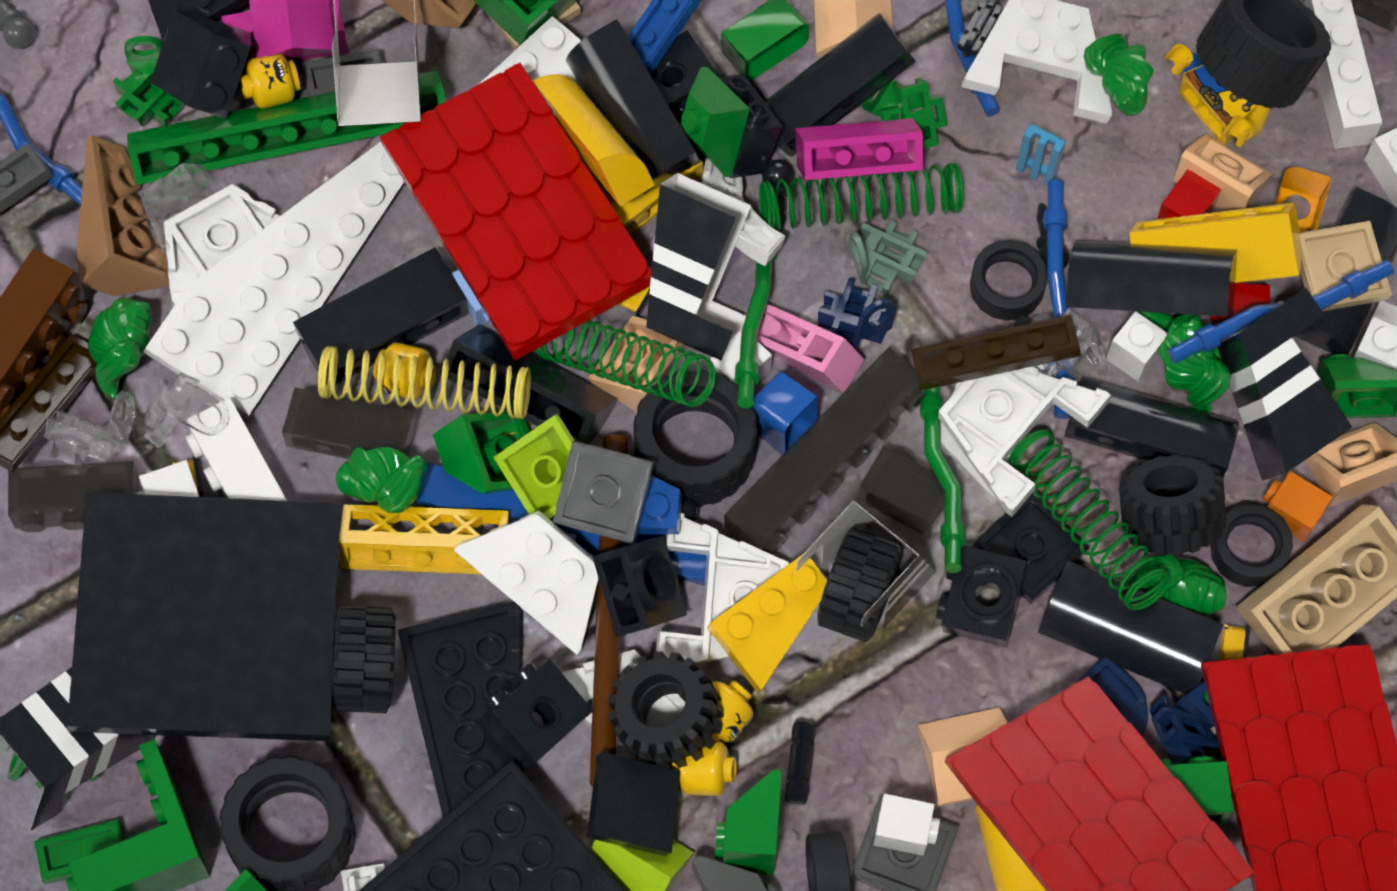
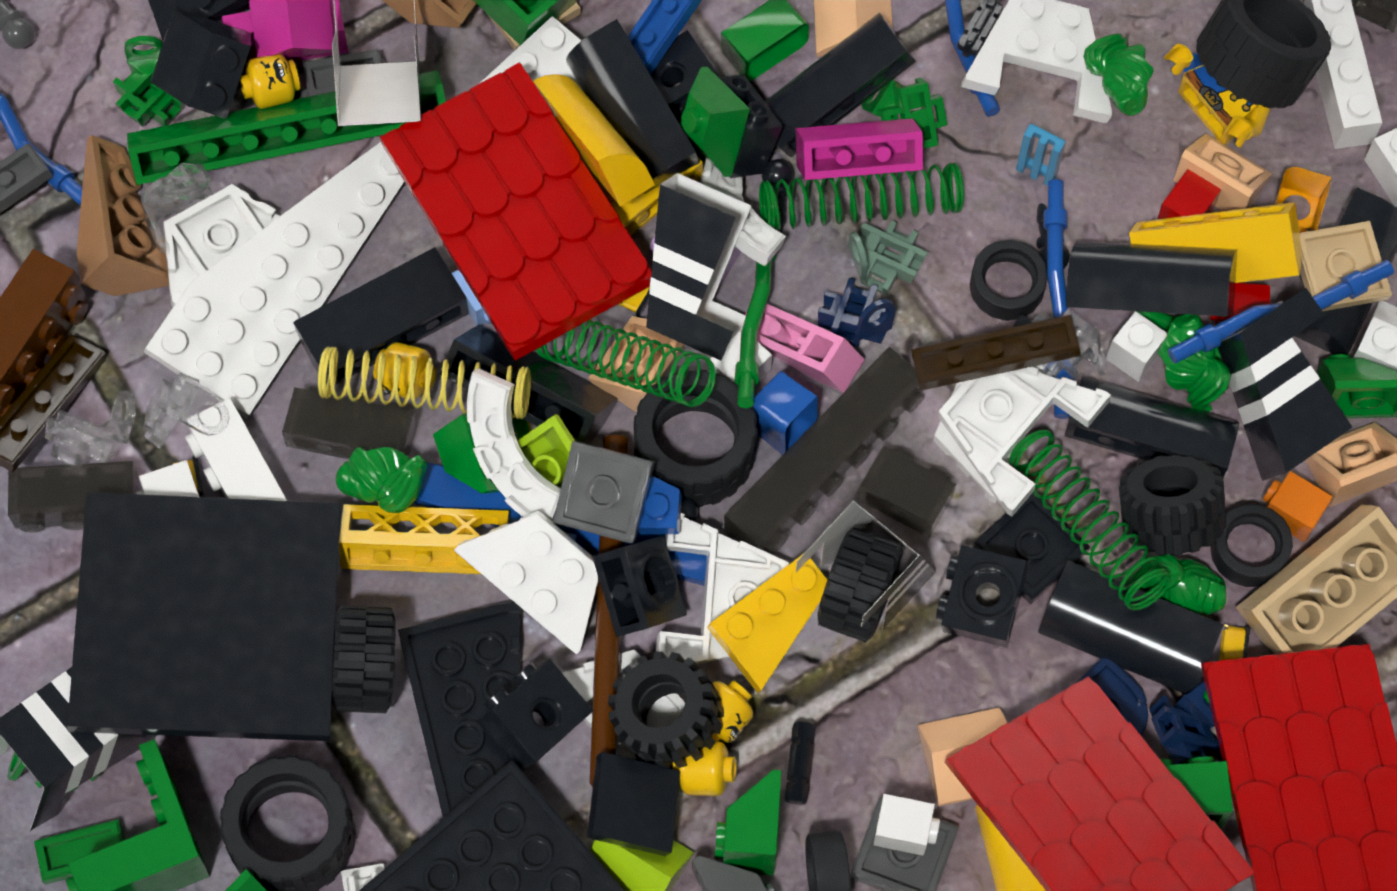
(119, 341): green hair -> none
(499, 450): none -> white tile
(952, 530): green bar -> none

